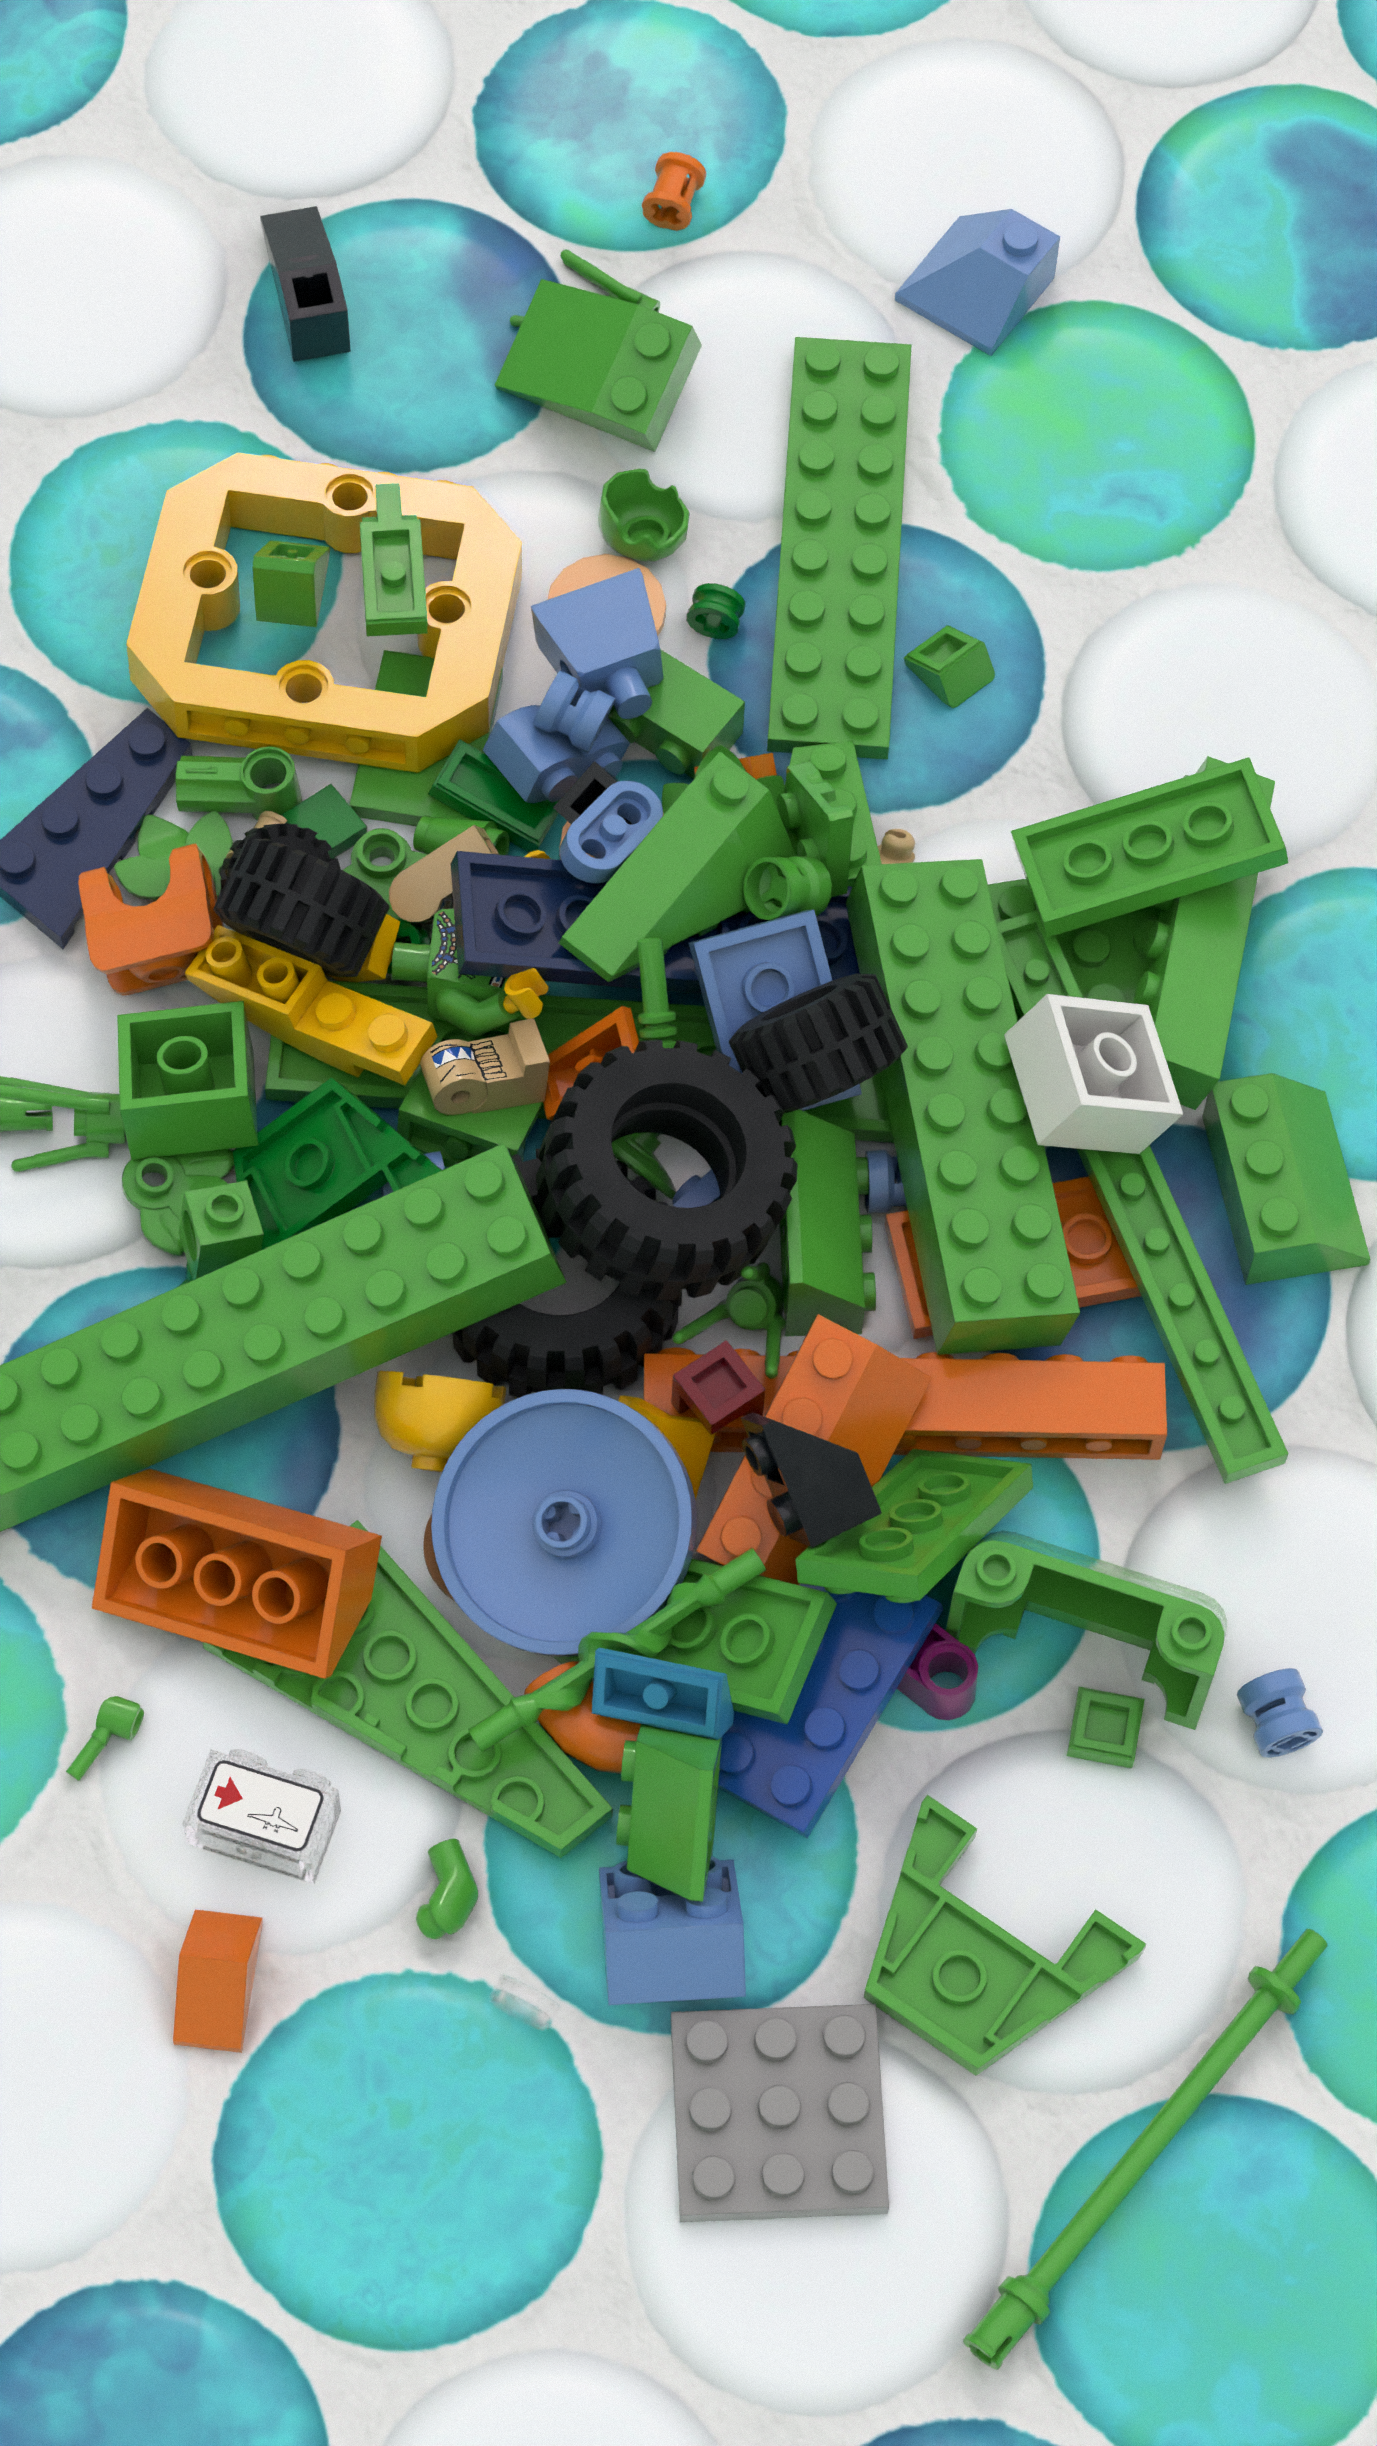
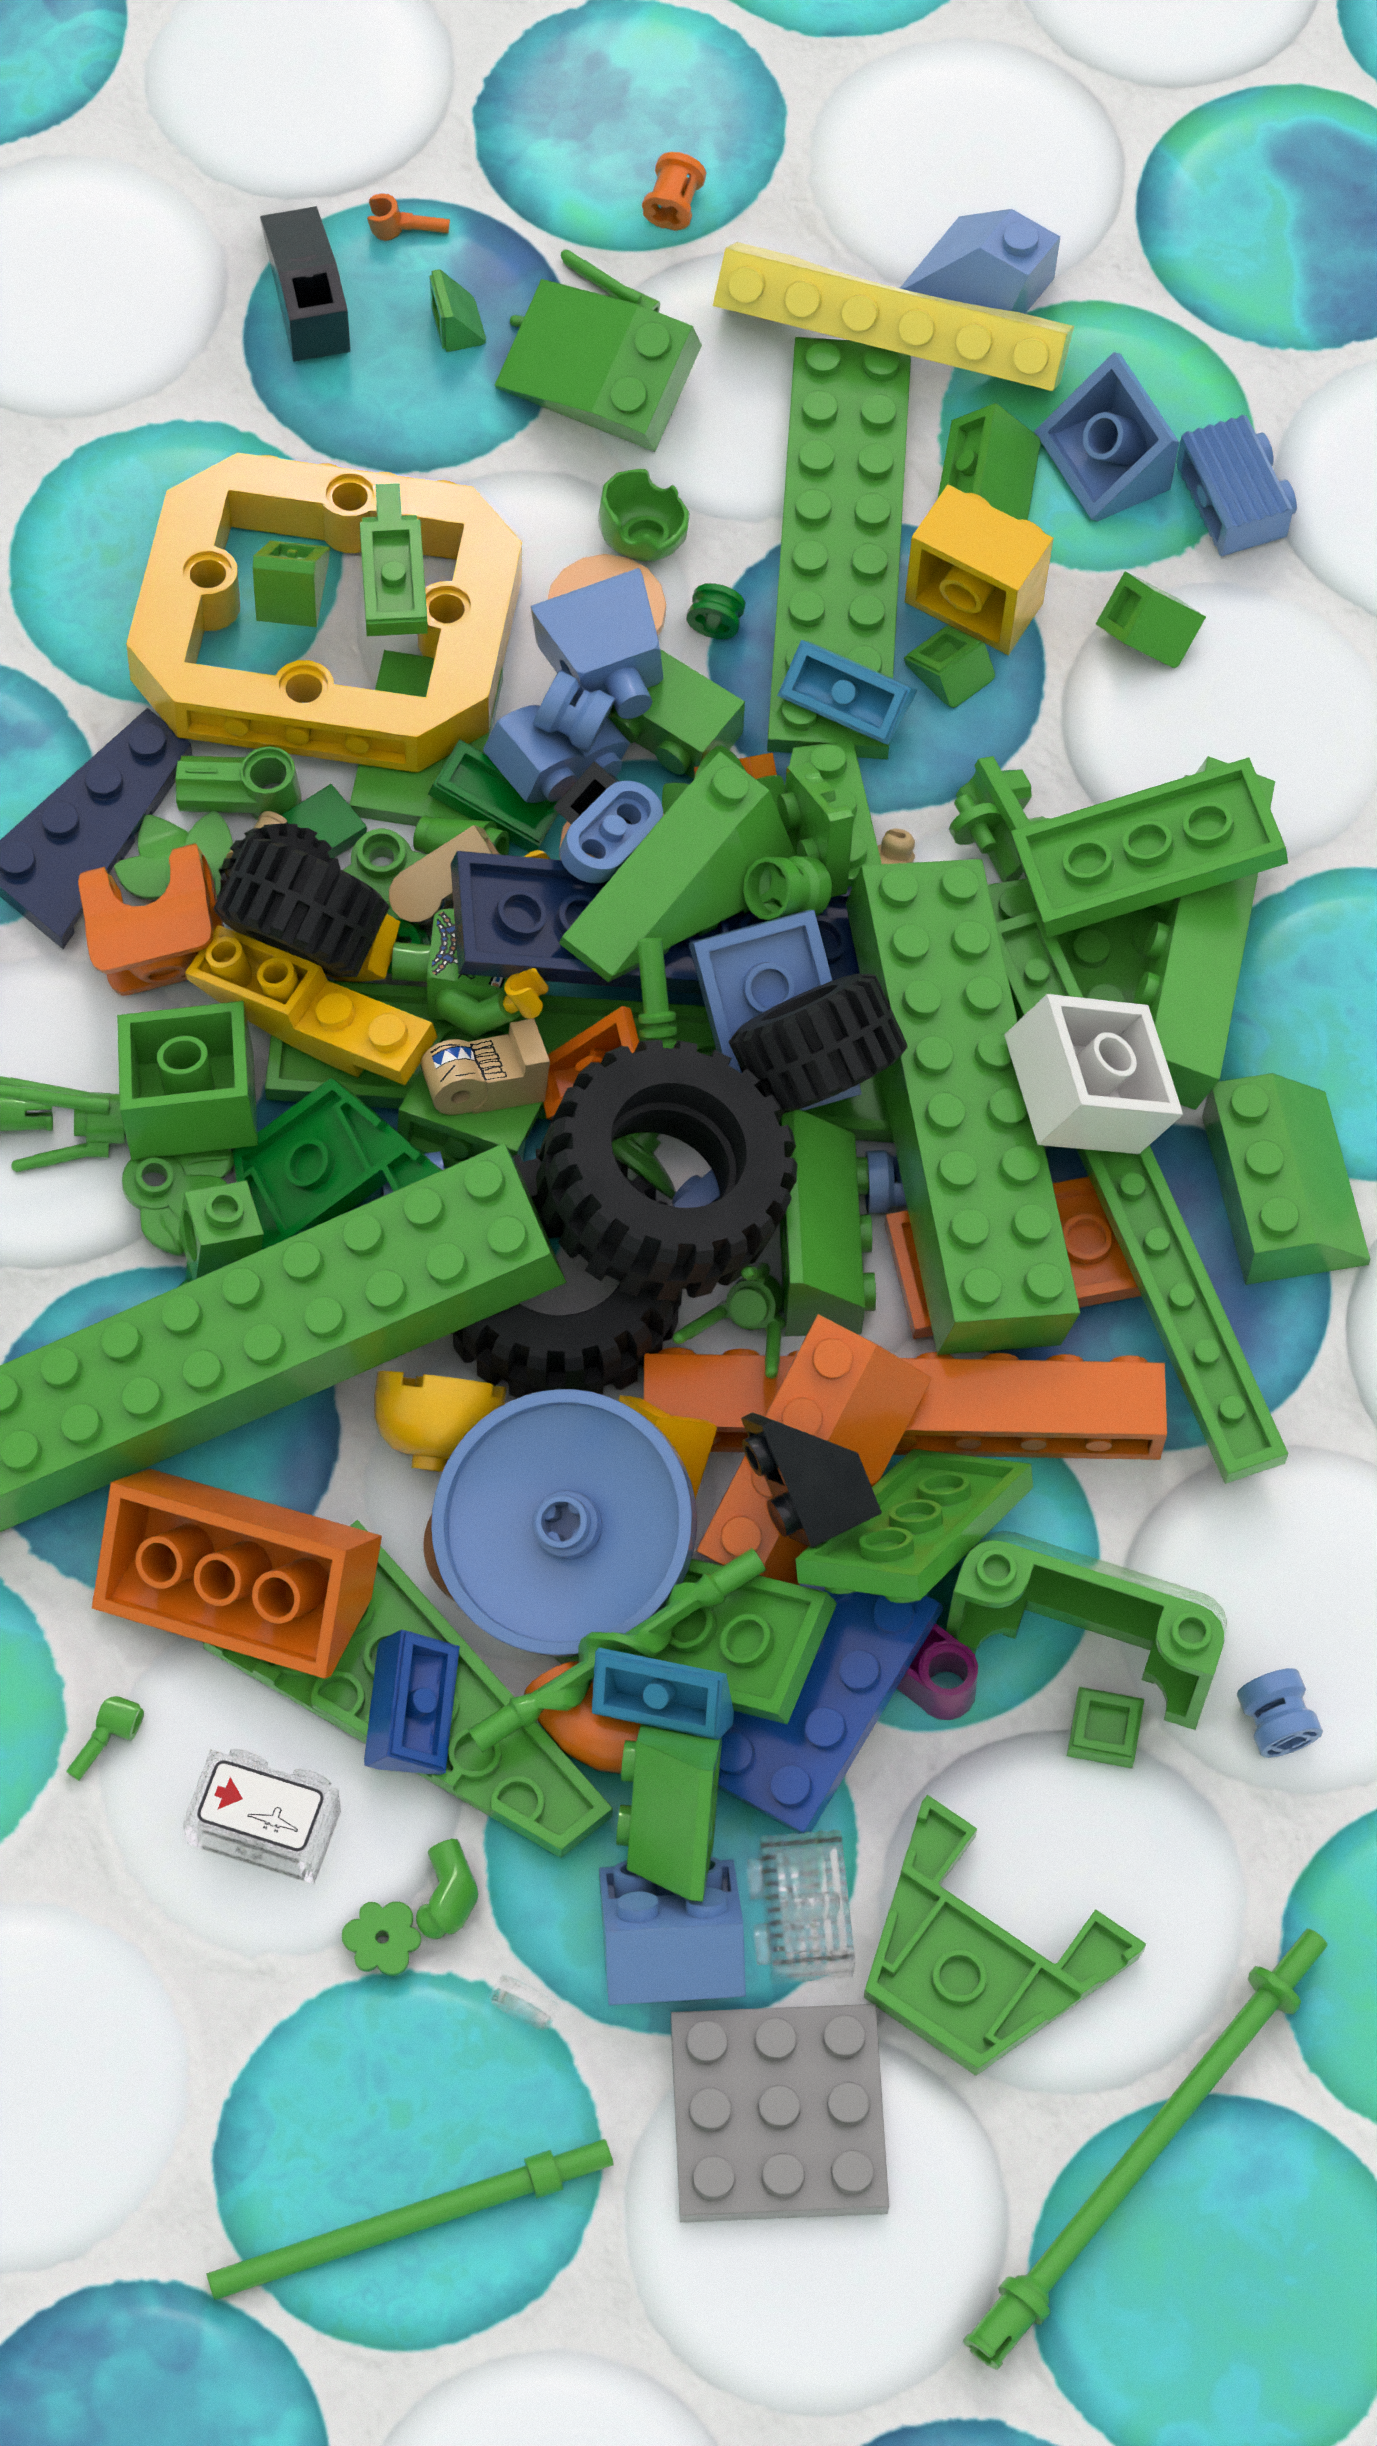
(216, 1980): orange slope -> none
(390, 221): none -> orange hand
(391, 1921): none -> bright green plant
(411, 1704): none -> blue slope
(454, 313): none -> bright green slope
(540, 2175): none -> bright green bar
(717, 1388): dark red panel -> none
(804, 1907): none -> clear brick
(846, 692): none -> dark azure slope
(892, 318): none -> light yellow arch
(978, 568): none -> yellow brick
(990, 810): none -> bright green hips
(992, 458): none -> bright green panel
(1111, 441): none -> medium blue slope
(1150, 620): none -> bright green panel
(1235, 485): none -> medium blue brick

